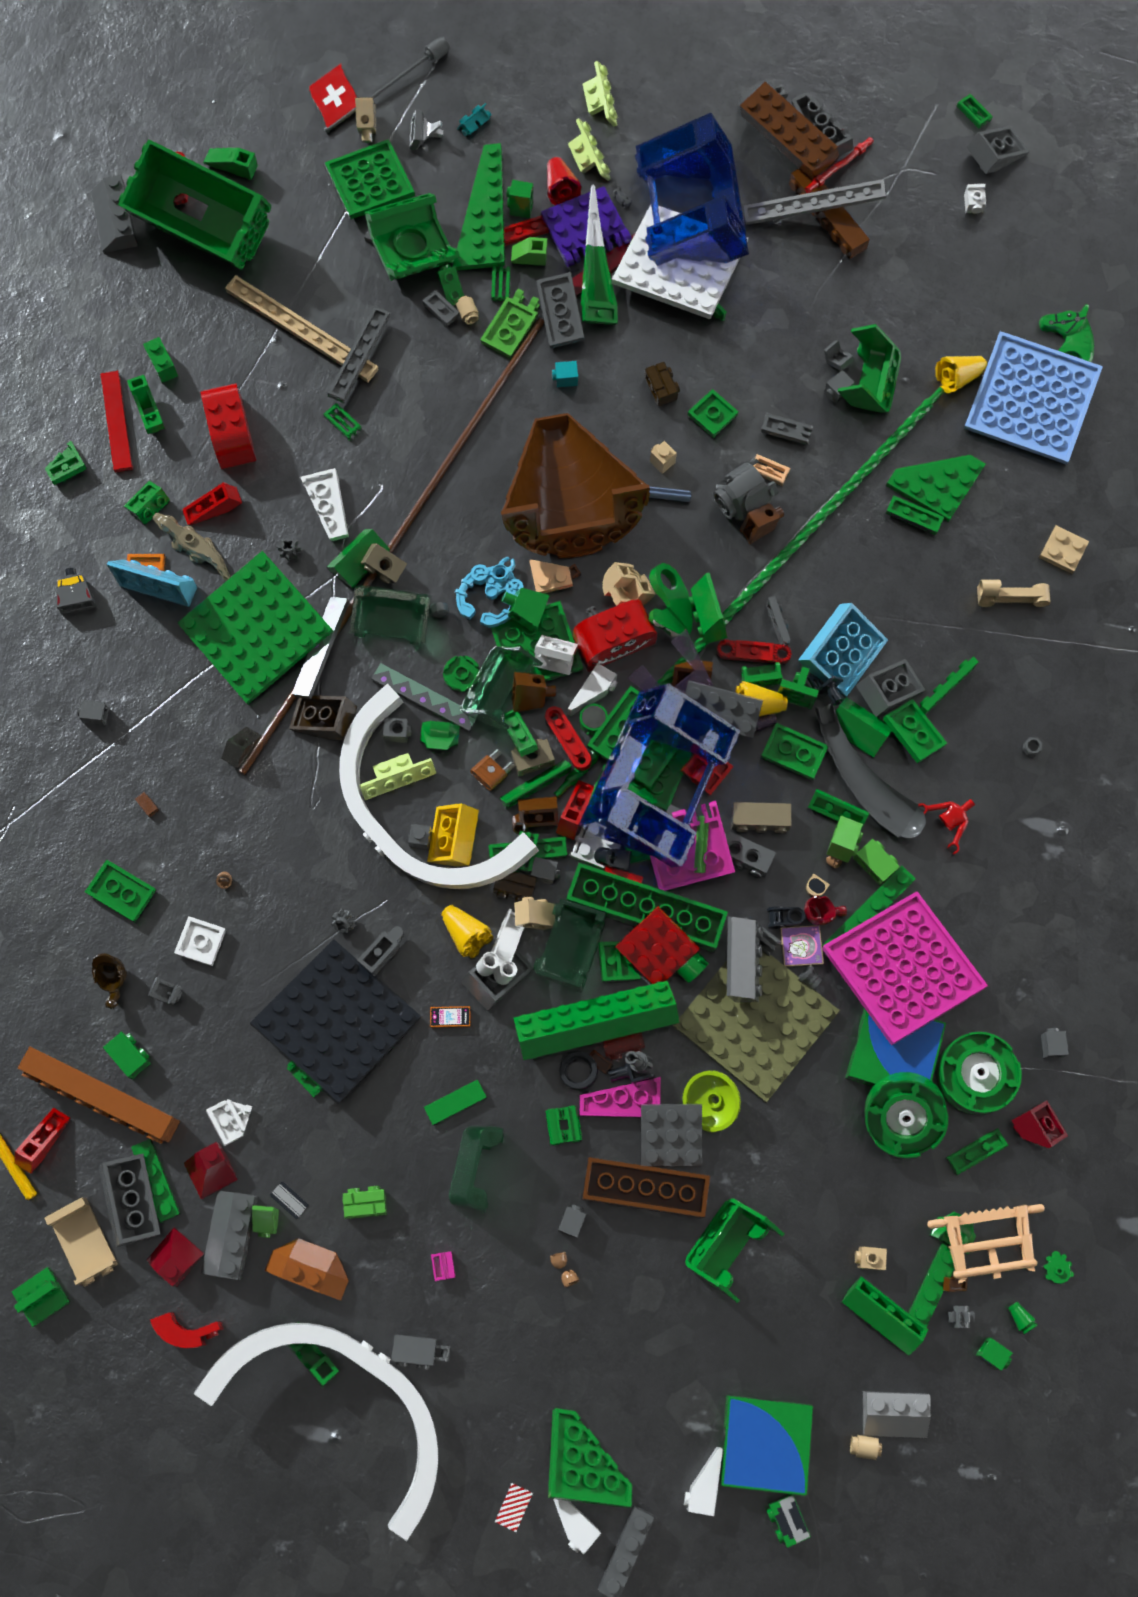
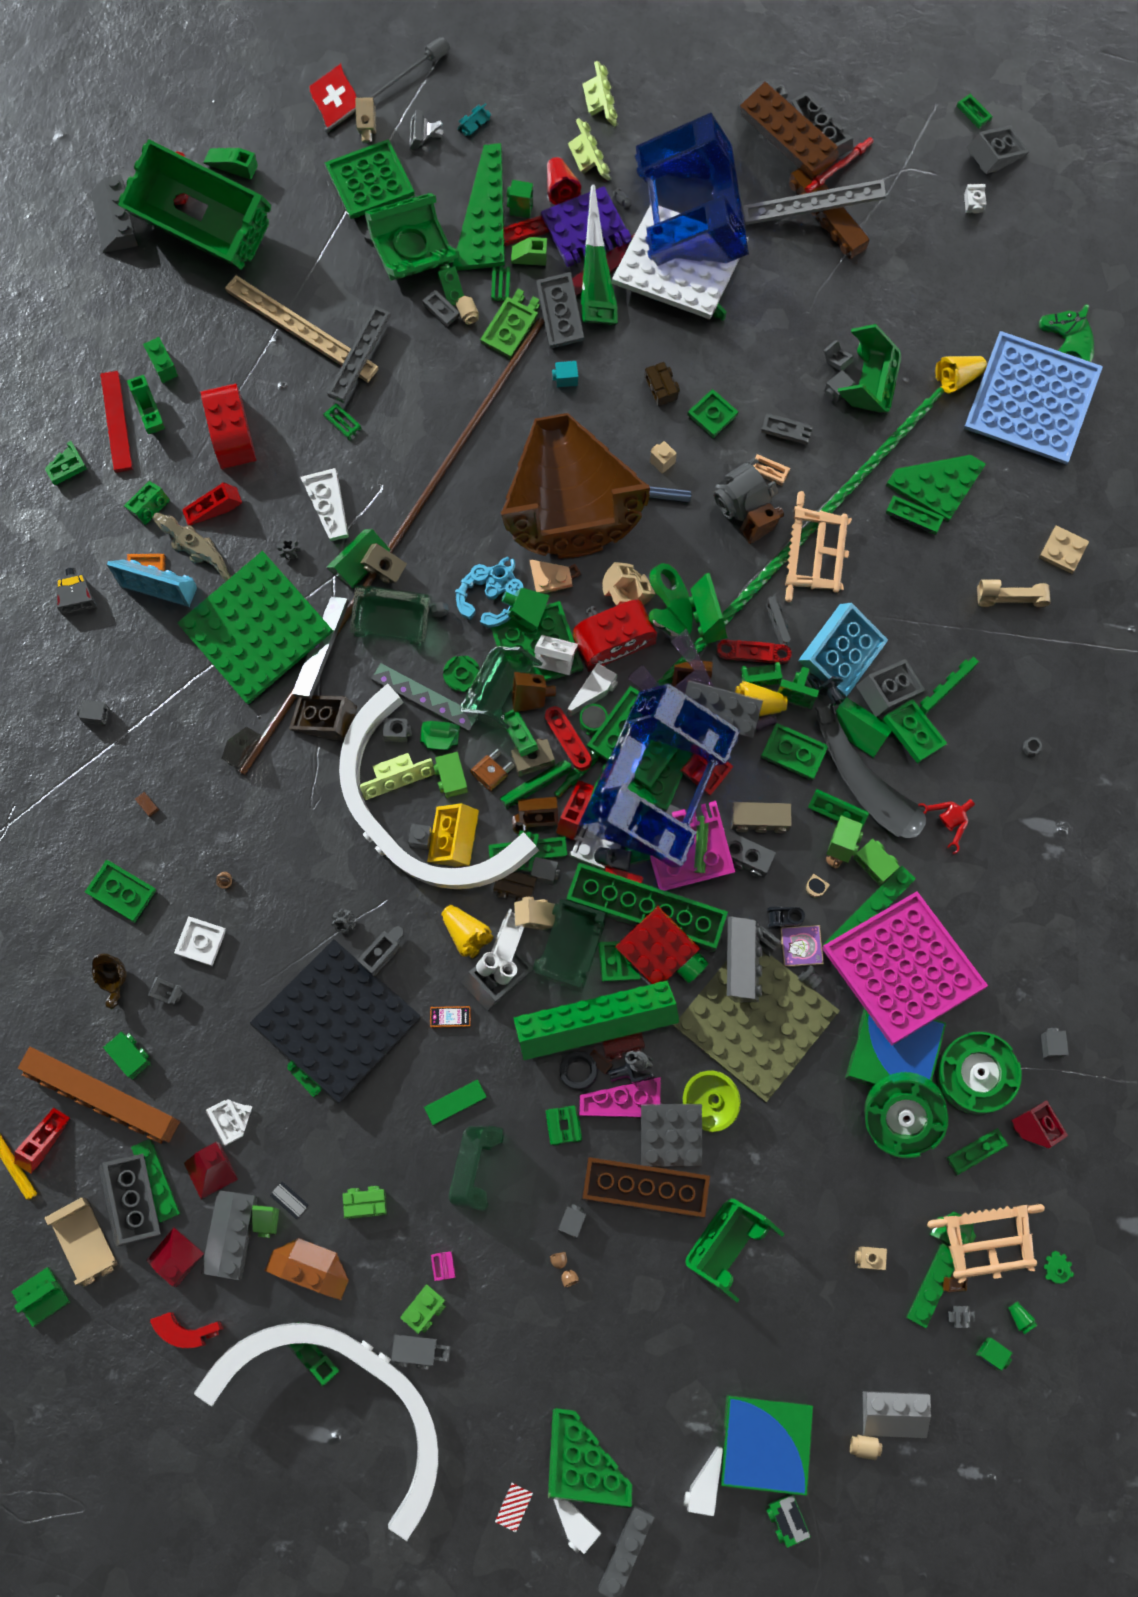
(423, 1309): none -> bright green bracket
(451, 775): none -> bright green brick
(822, 518): none -> light nougat piece
(822, 911): dark red hair -> none
(885, 1316): green brick -> none

